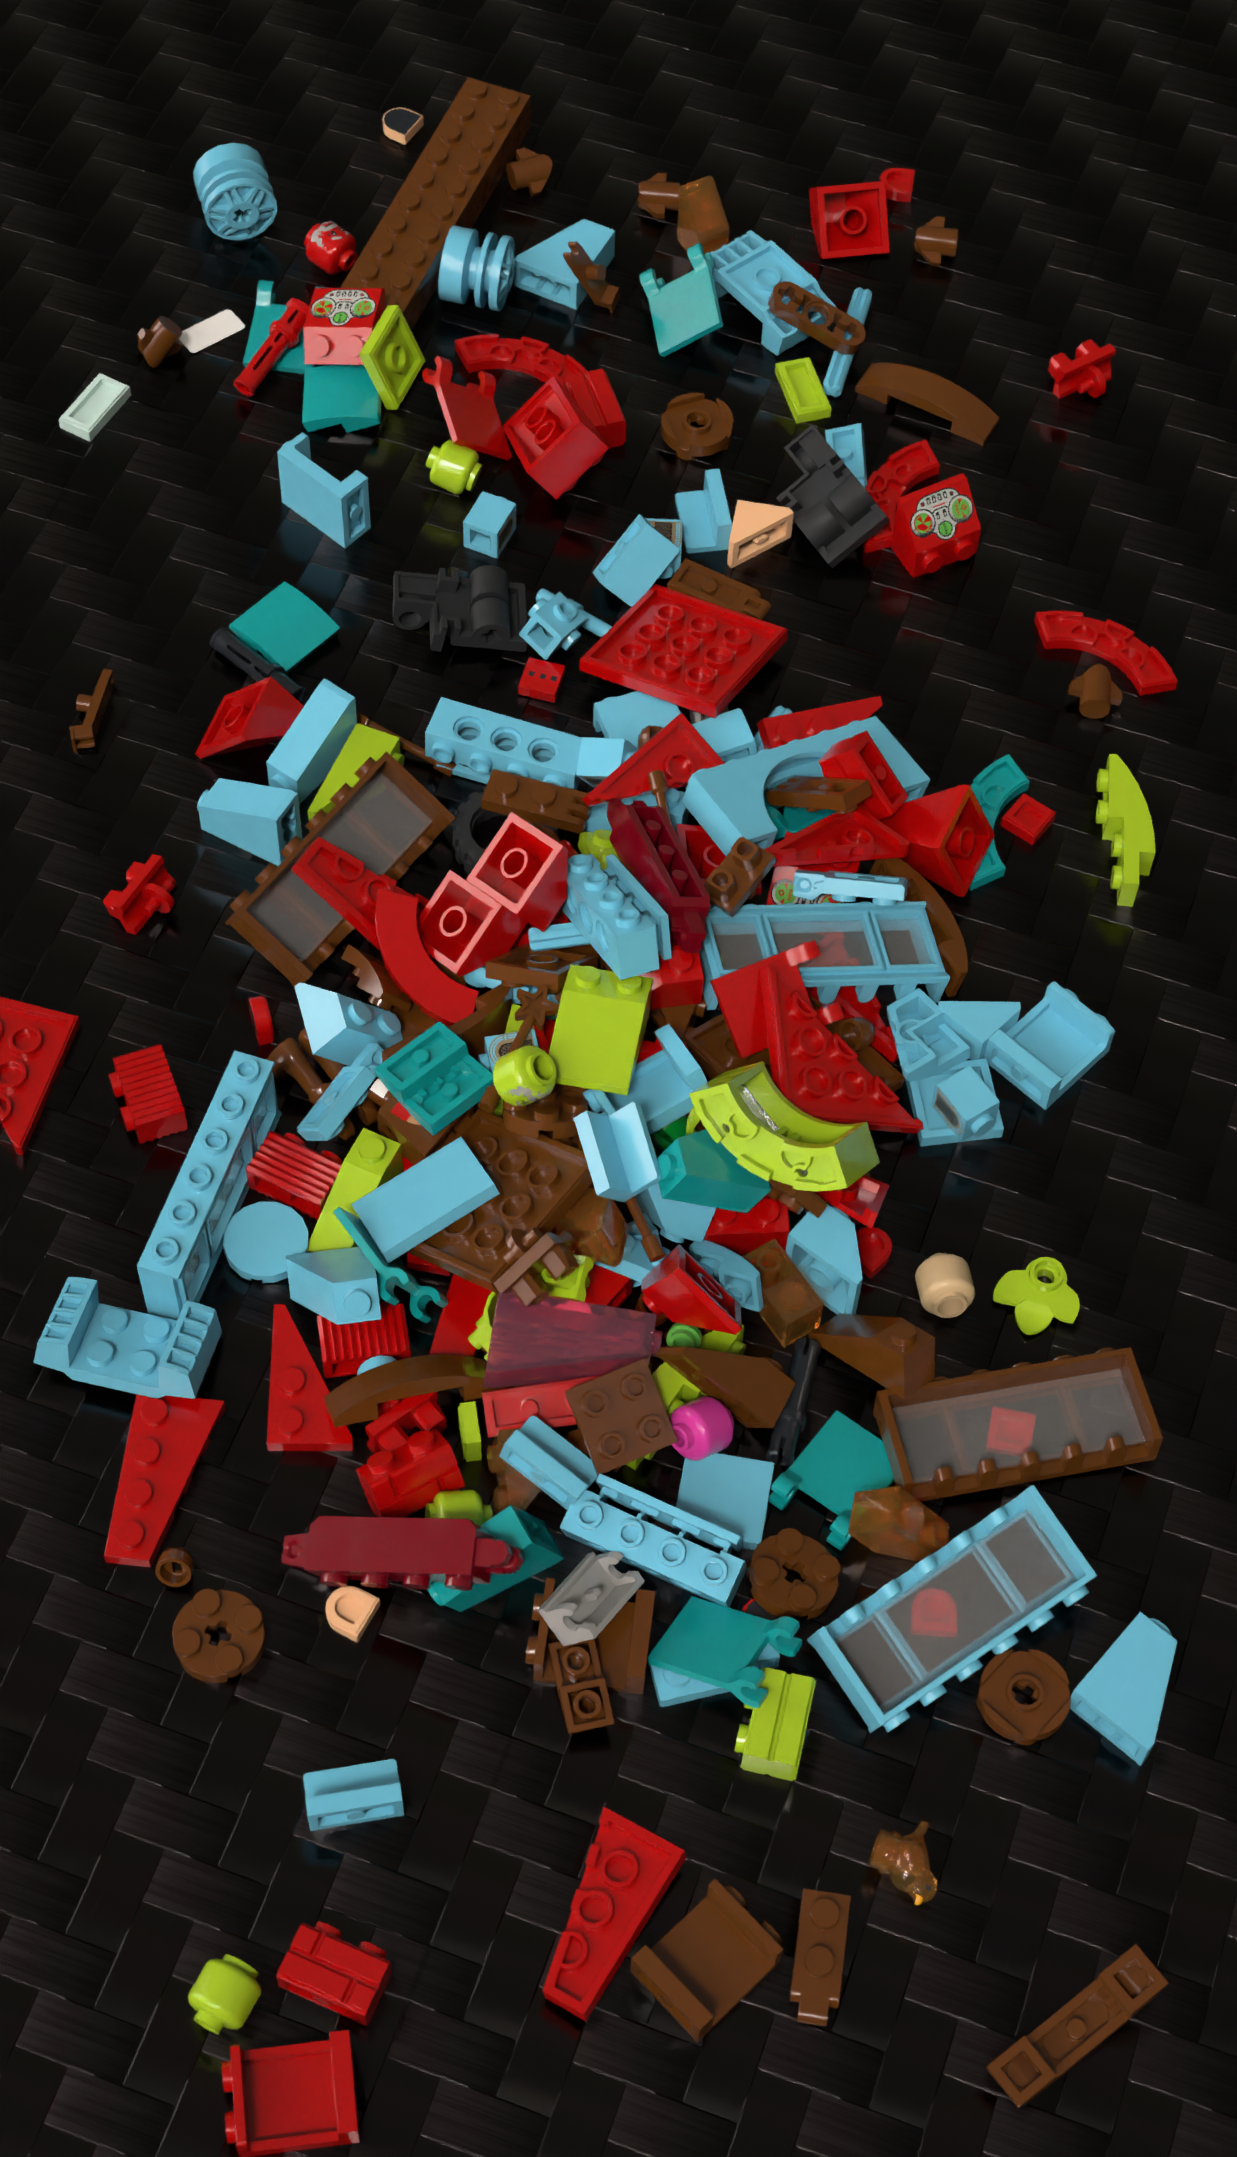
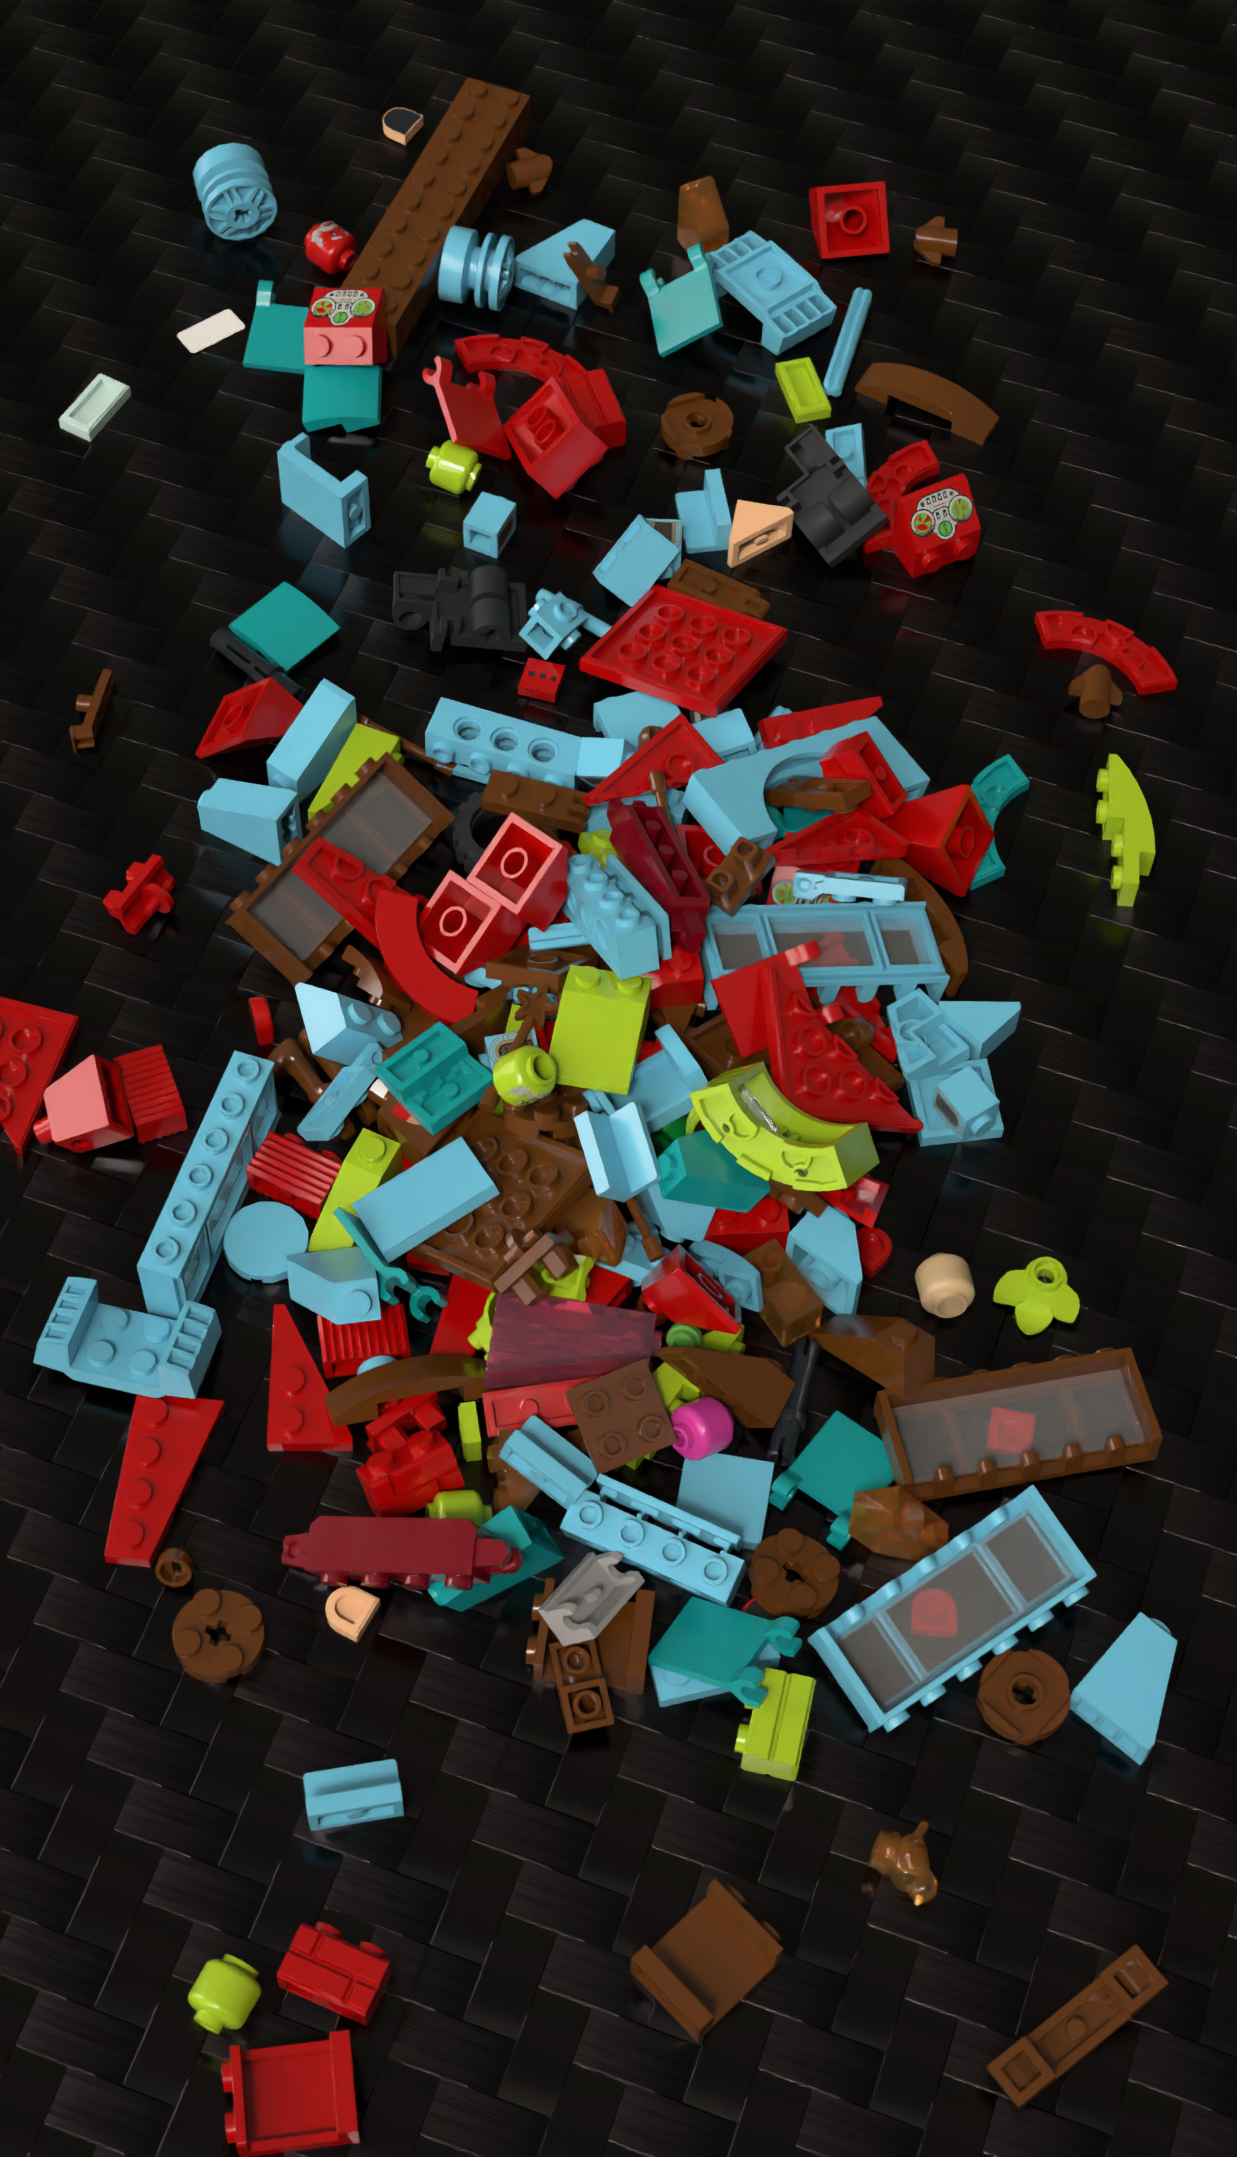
(86, 1108): none -> torso
(159, 341): reddish brown piece -> none
(282, 335): red pin -> none
(392, 357): lime tile -> none
(617, 1895): red wing -> none
(658, 195): reddish brown piece -> none
(819, 1954): reddish brown hinge -> none
(843, 321): reddish brown beam -> none
(898, 183): red tile -> none
(1028, 819): red tile -> none
(1050, 1046): medium azure panel -> none
(1085, 373): red hips -> none

